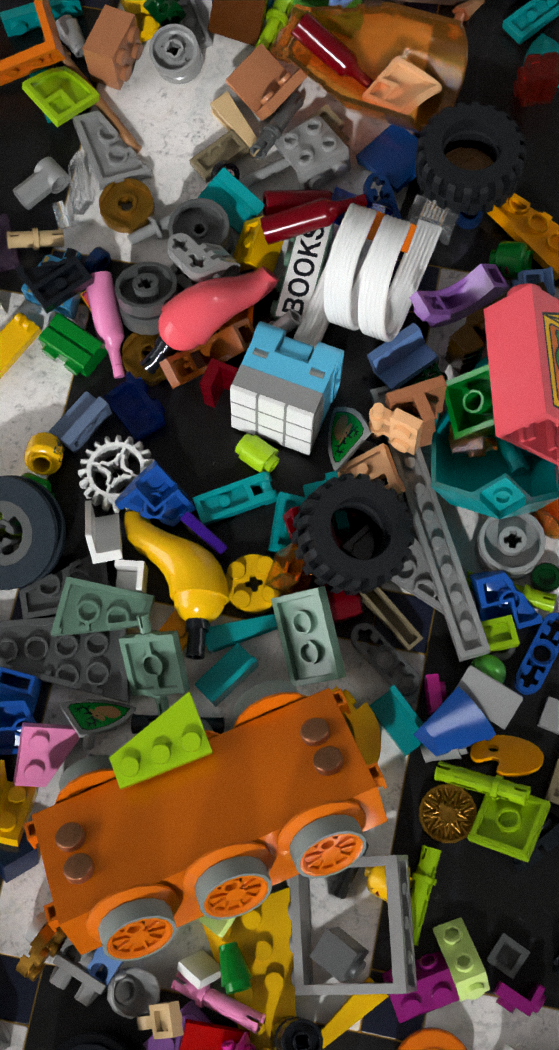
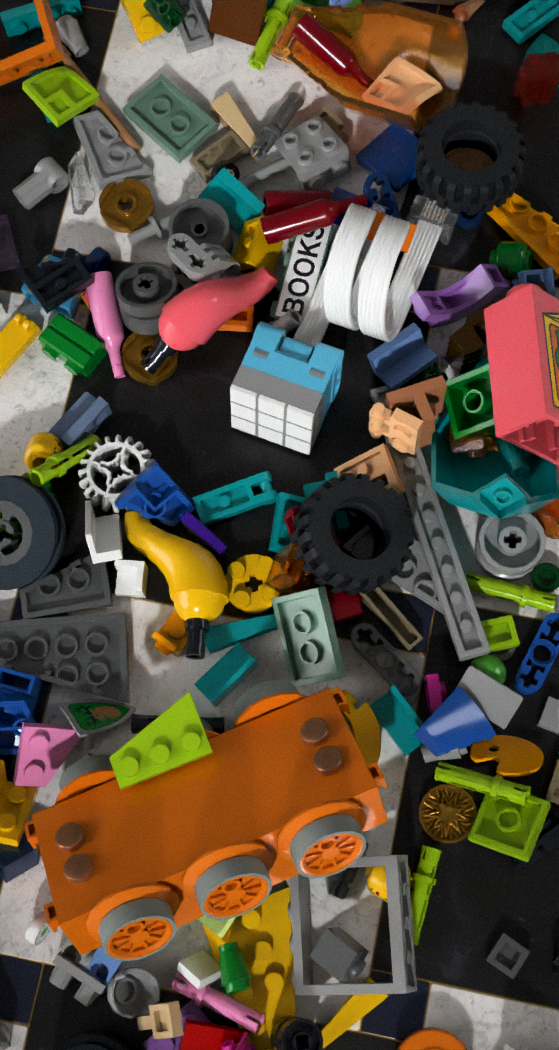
(35, 239): tan pin -> none
(43, 945): pearl gold plate -> none
(44, 473): none -> lime pin
(61, 215): clear tile -> none
(98, 608): sand green wing -> none
(113, 47): nougat brick -> none
(135, 407): clear blue bracket -> none
(154, 663): sand green plate -> none
(170, 118): none -> sand green plate
(174, 40): light grey wheel -> none
(216, 379): dark red panel -> none
(221, 346): dark orange arch -> none
(257, 453): lime brick -> none
(263, 82): nougat bracket -> none
(347, 434): shield -> none
(433, 991): magenta bracket -> none
(462, 959): yellowish green bracket -> none
(499, 597): blue slope -> none
(511, 999): magenta bracket -> none

